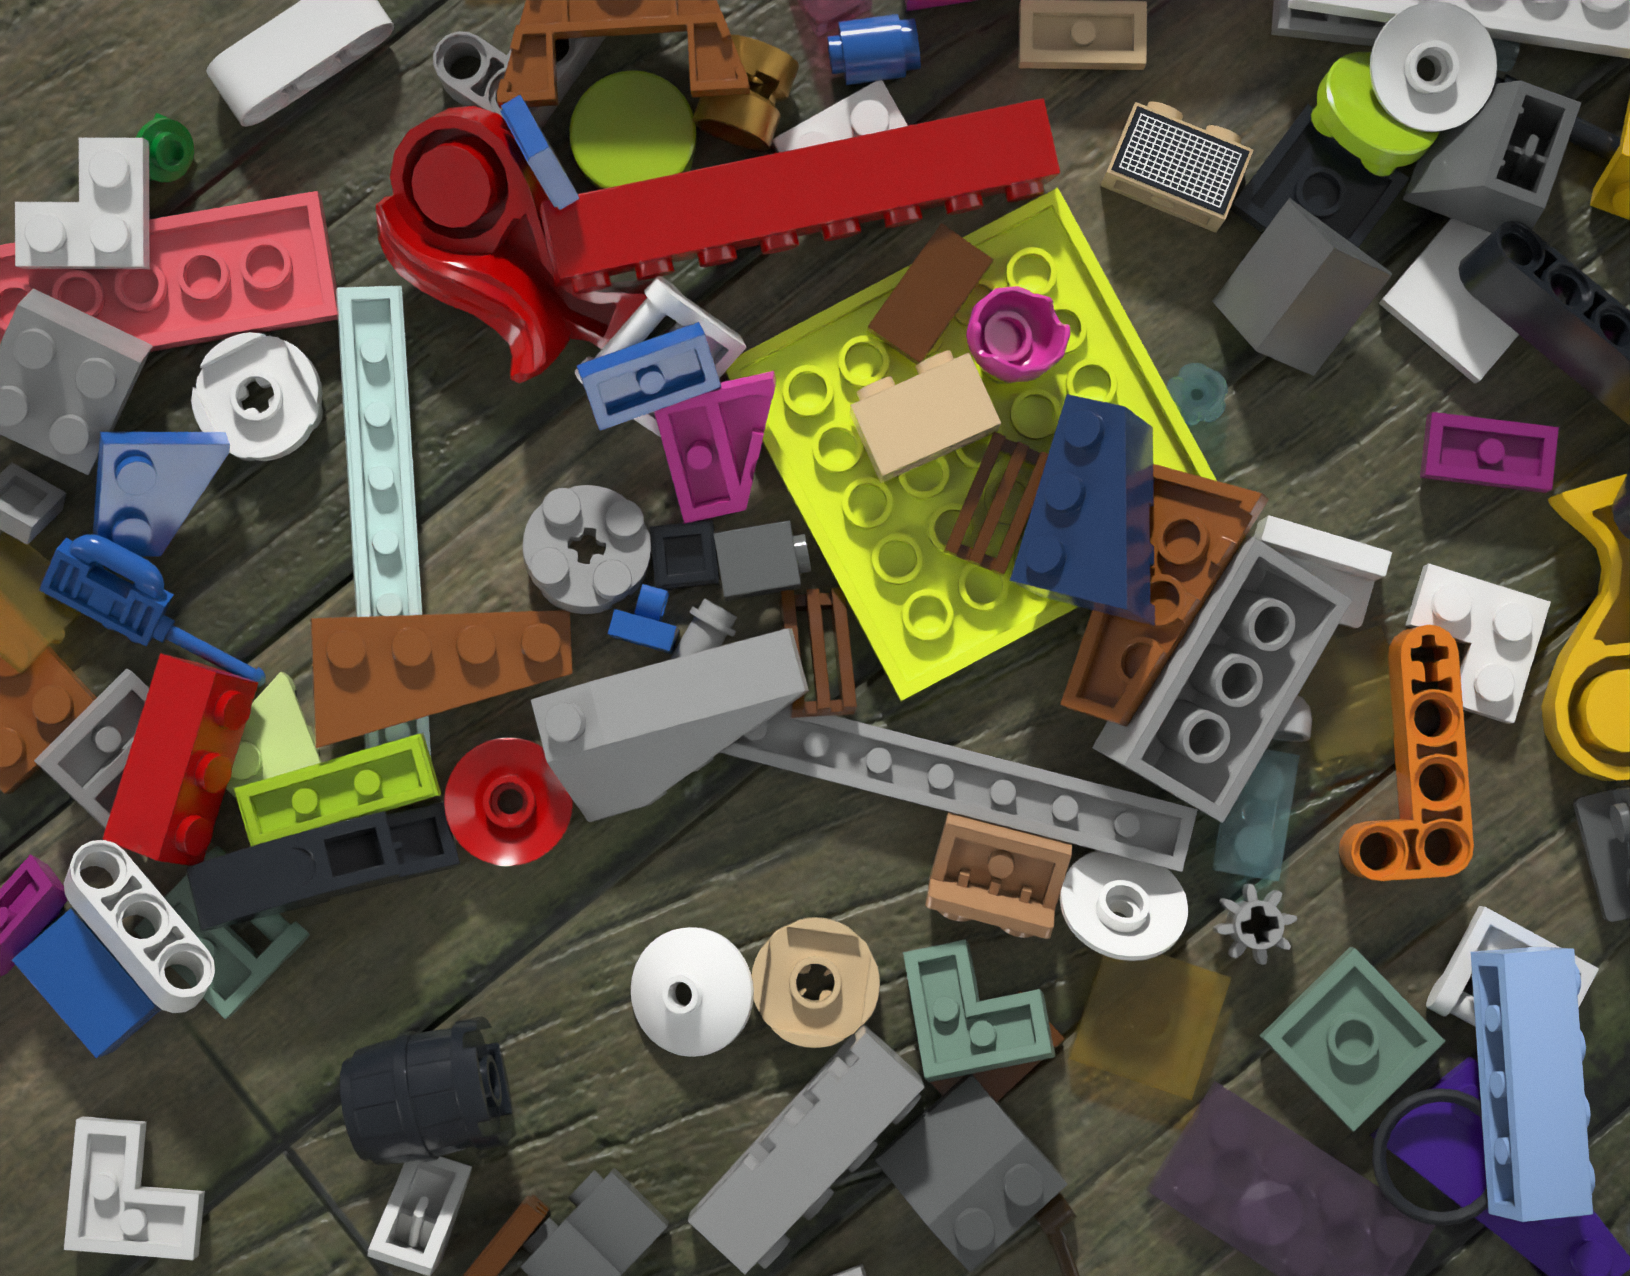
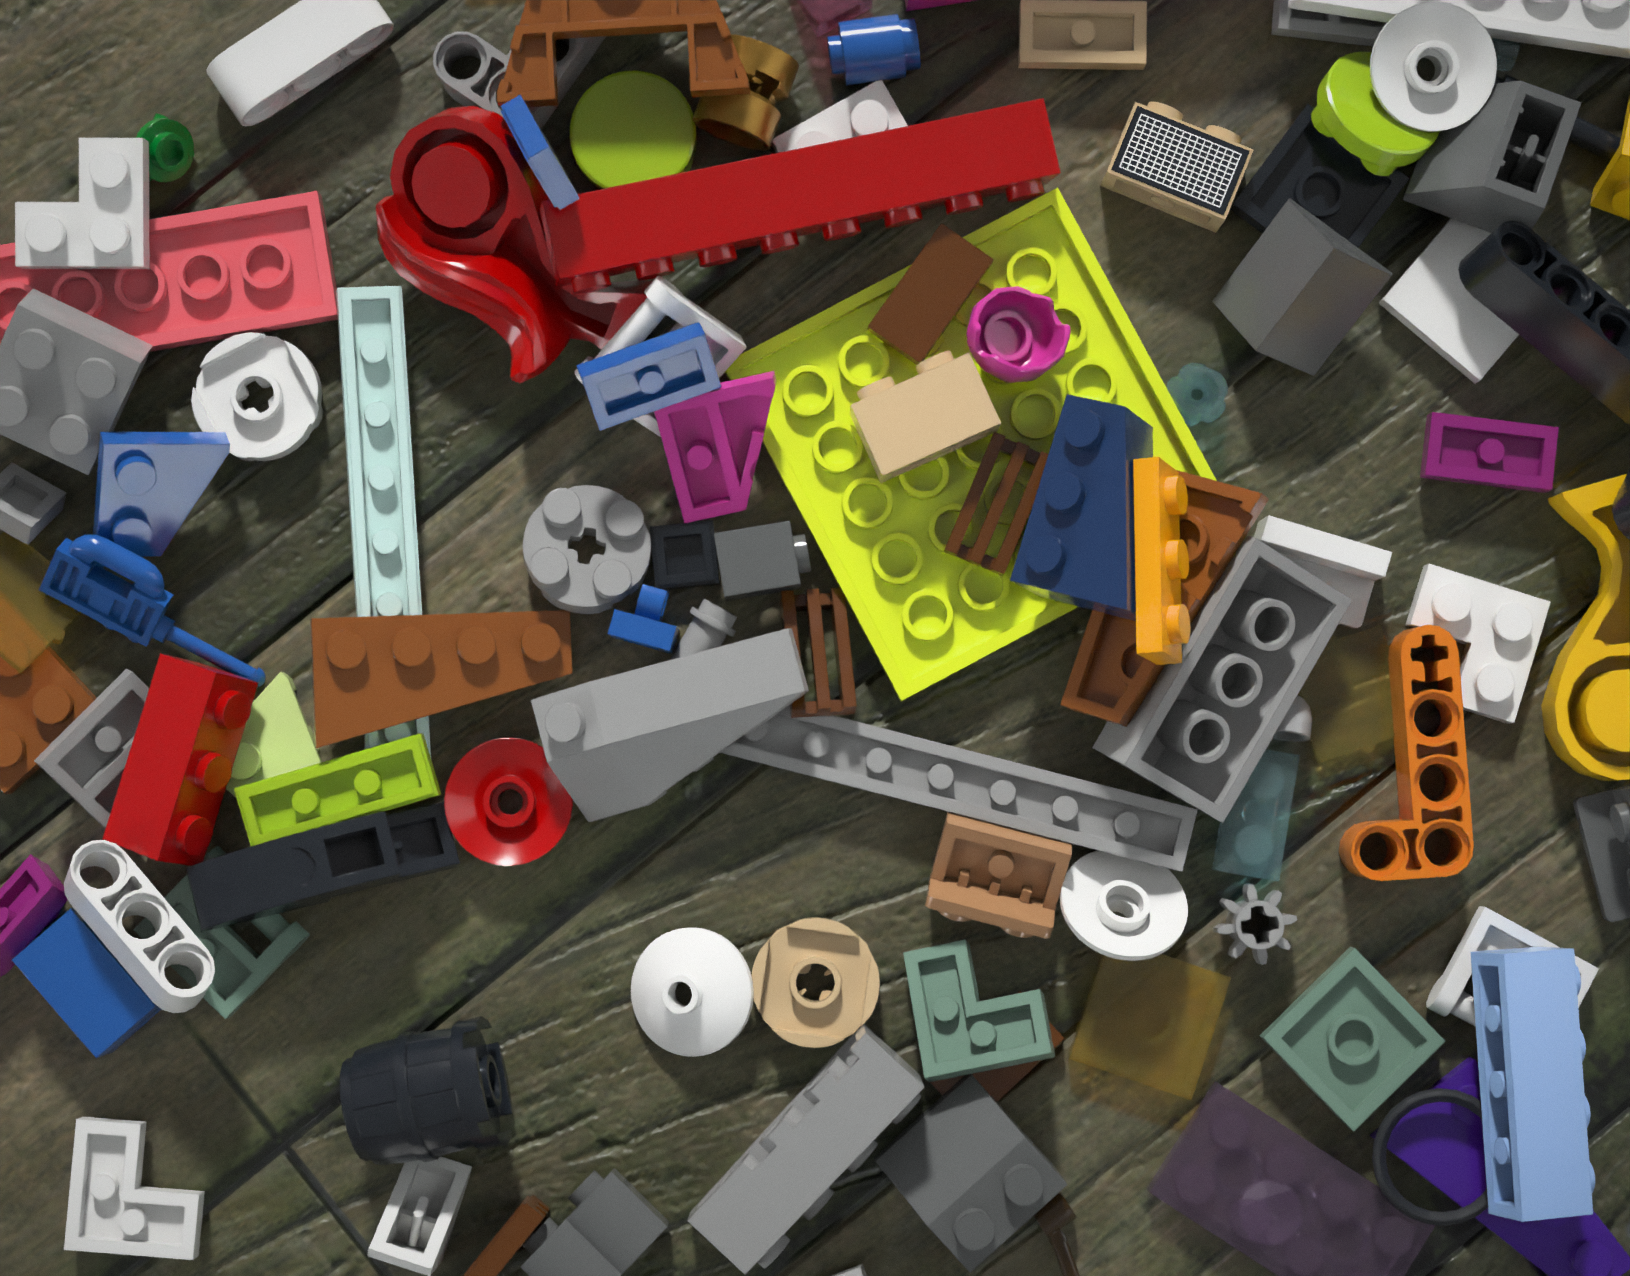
(1159, 561): none -> light orange plate

